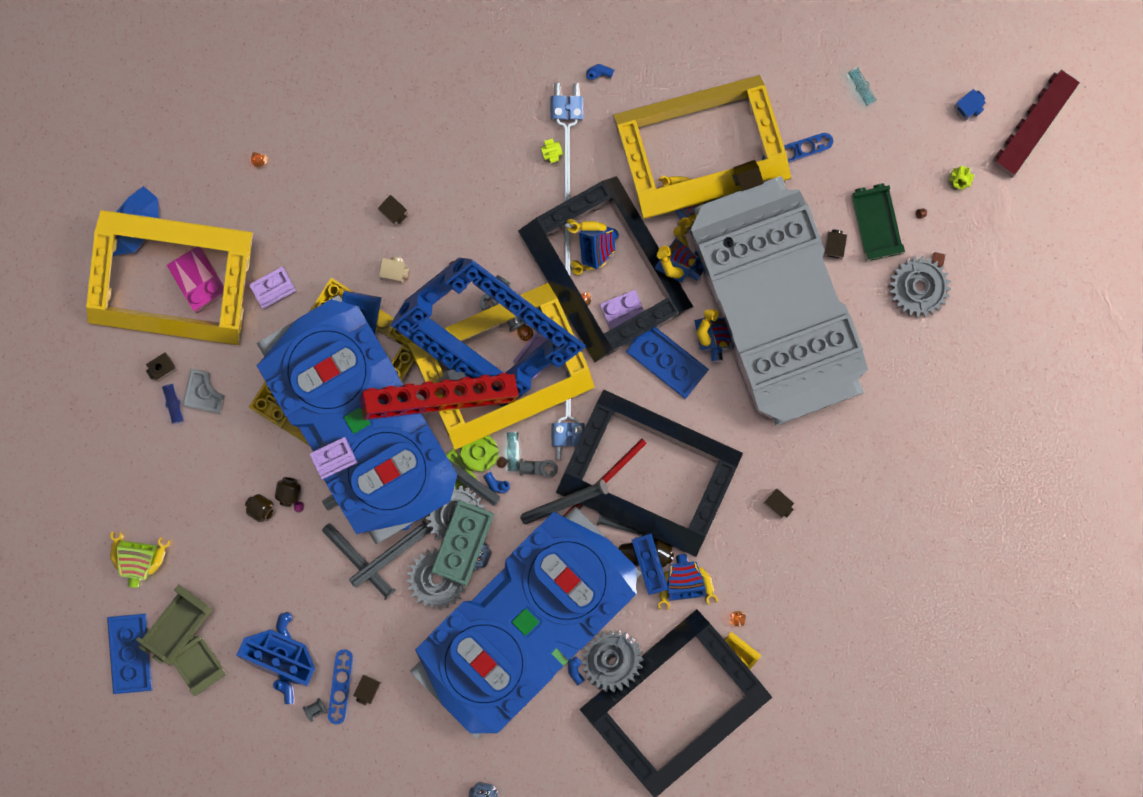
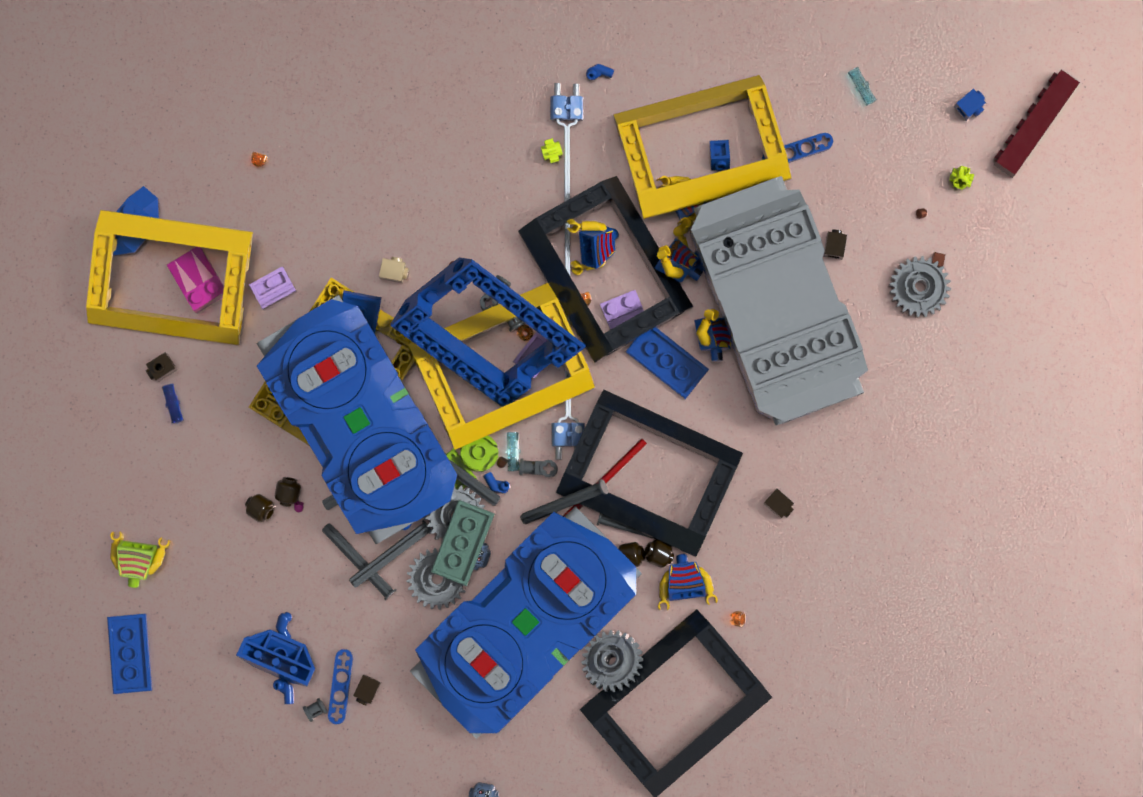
(175, 626): olive panel -> none
(198, 665): olive panel -> none
(201, 394): light grey tile -> none
(333, 458): lavender plate -> none
(373, 409): red brick -> none
(393, 211): dark brown brick -> none
(452, 375): flat silver plate -> none
(573, 670): blue arm -> none
(649, 564): blue plate -> none
(720, 155): none -> blue bracket
(743, 650): yellow plate -> none
(747, 175): dark brown brick -> none
(877, 222): dark green panel -> none

